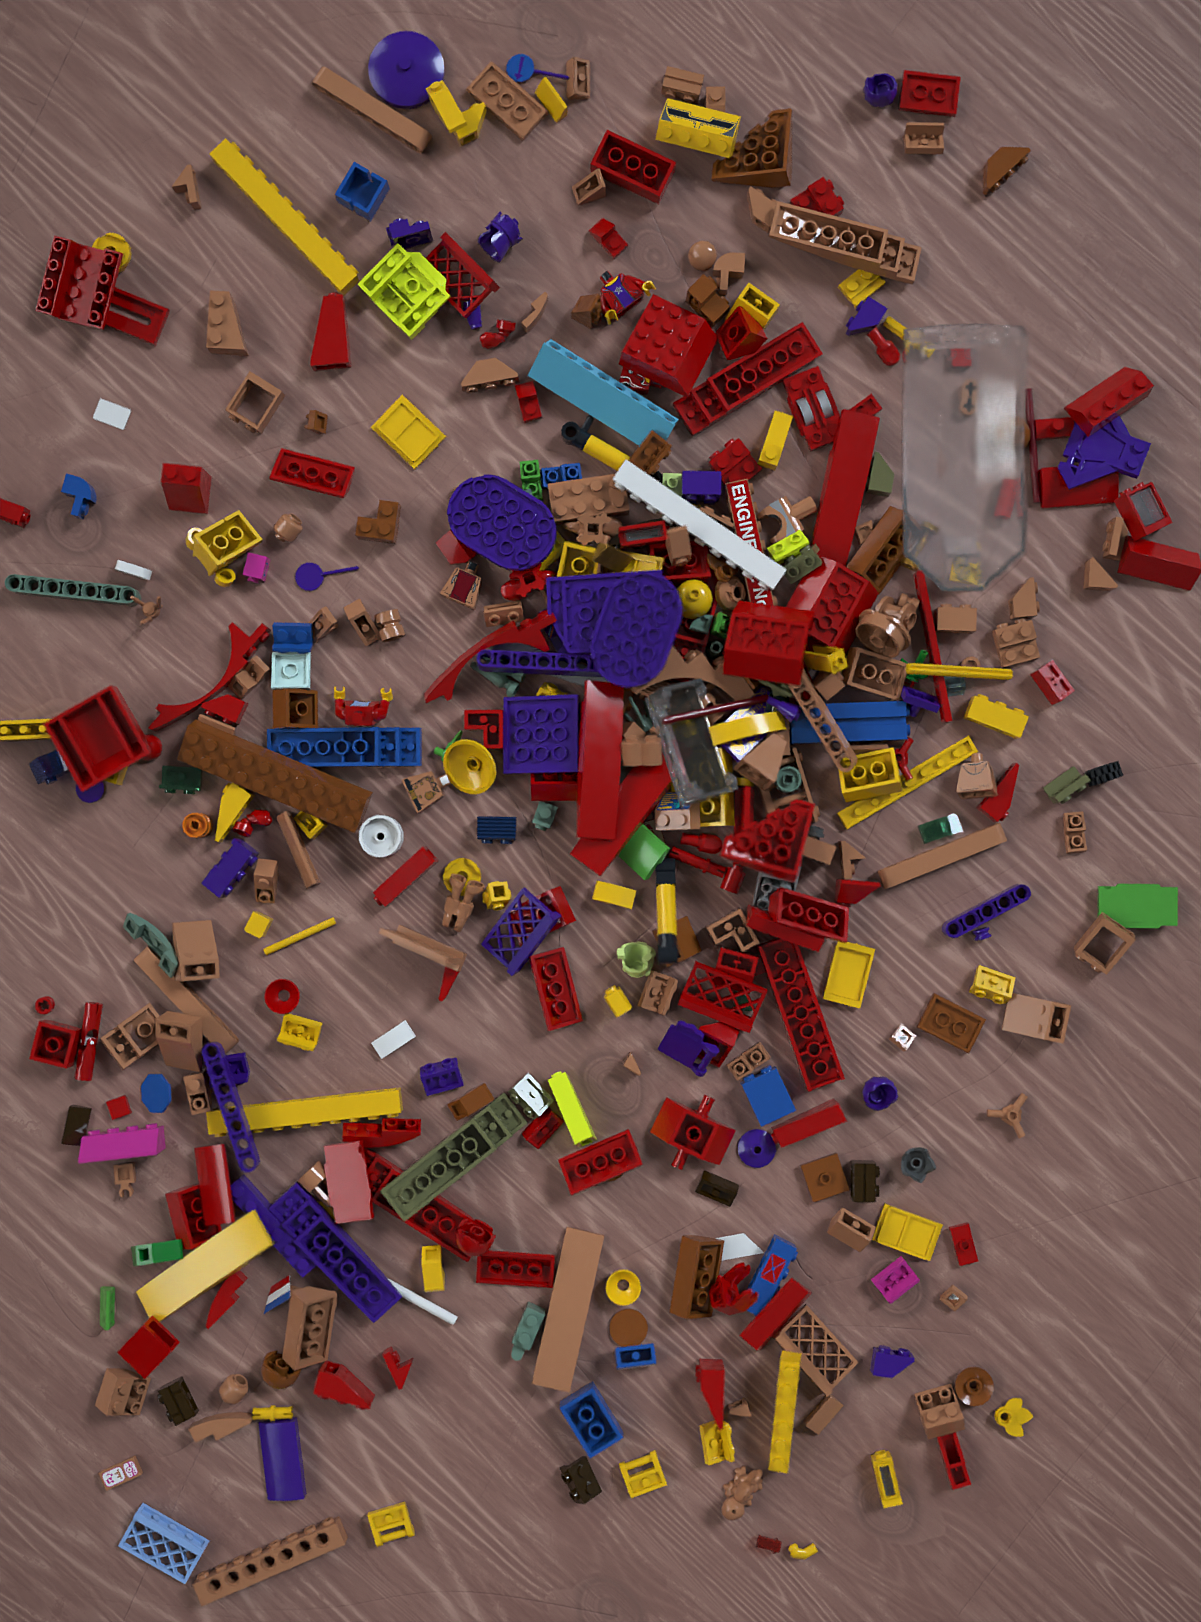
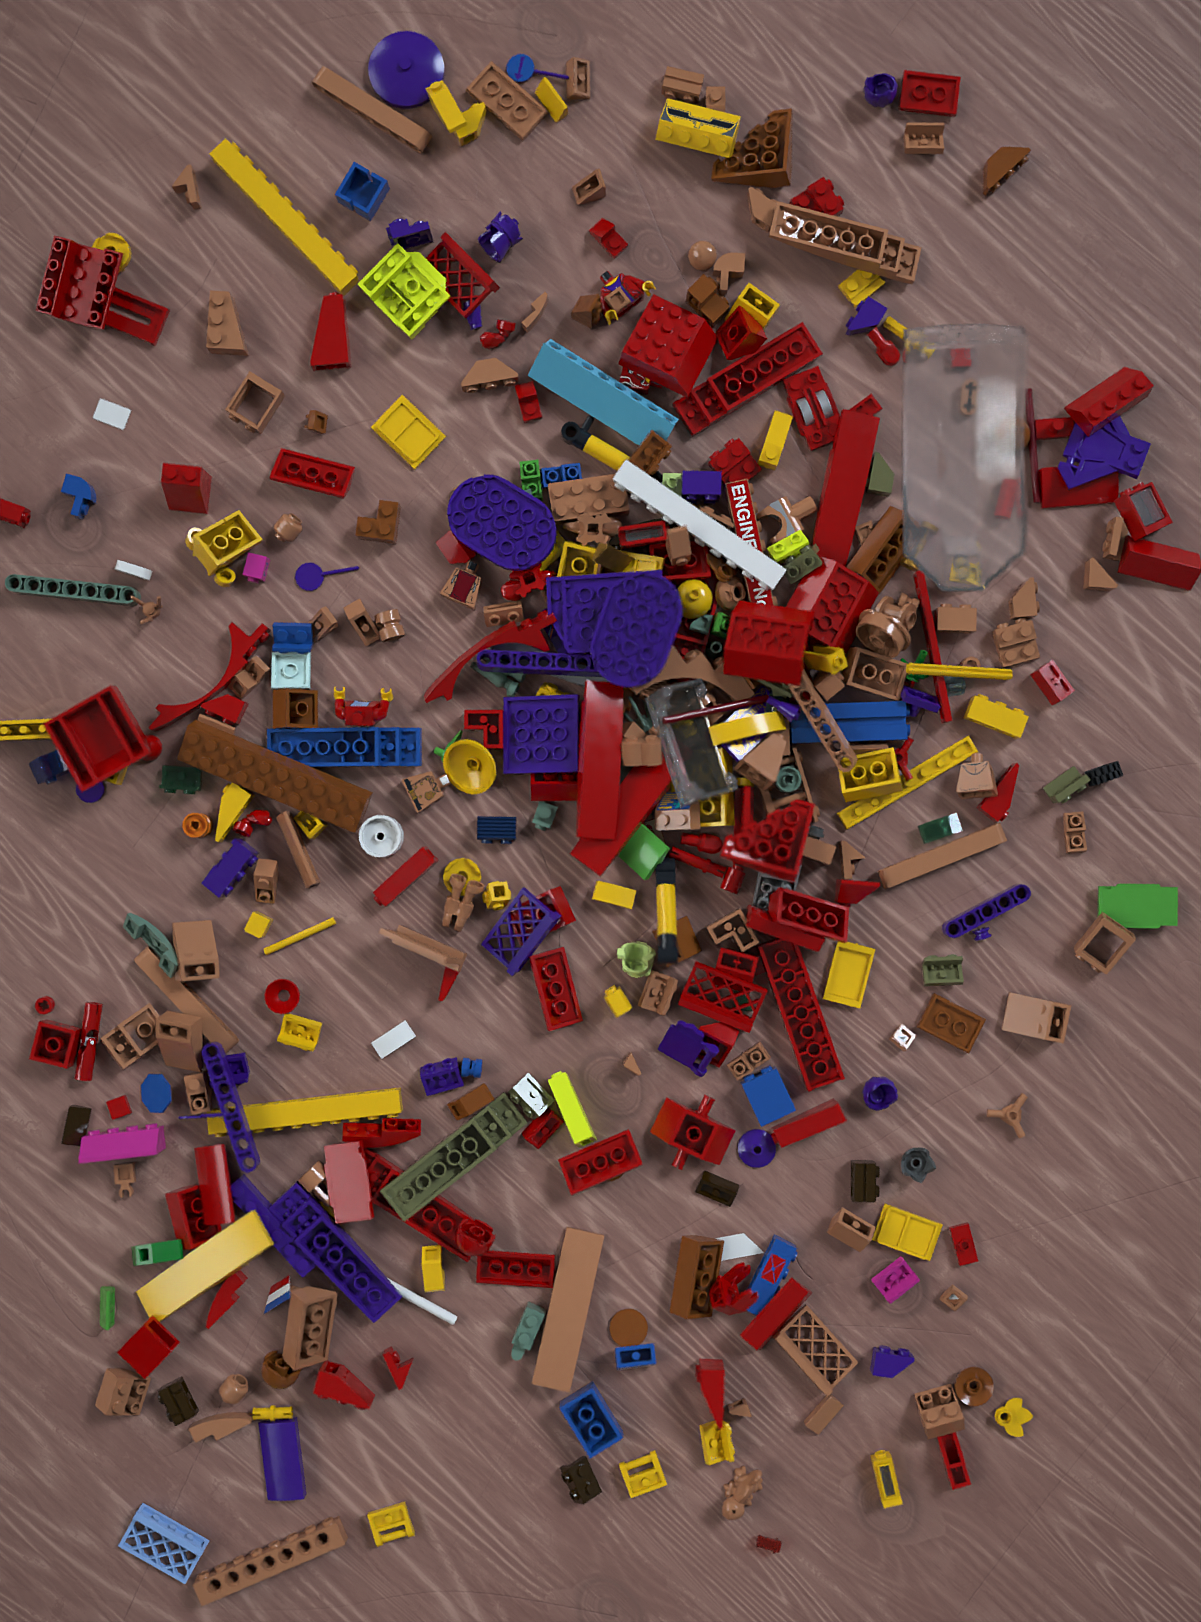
(120, 1473): tile -> none
(204, 1116): none -> dark purple piece
(476, 1069): none -> blue wheel
(617, 300): none -> nougat tile
(619, 1296): yellow piece -> none
(633, 166): red brick -> none
(784, 1411): yellow brick -> none
(798, 1553): yellow arm -> none
(824, 1177): dark orange plate -> none
(942, 970): none -> olive bracket
(992, 985): yellow bracket -> none

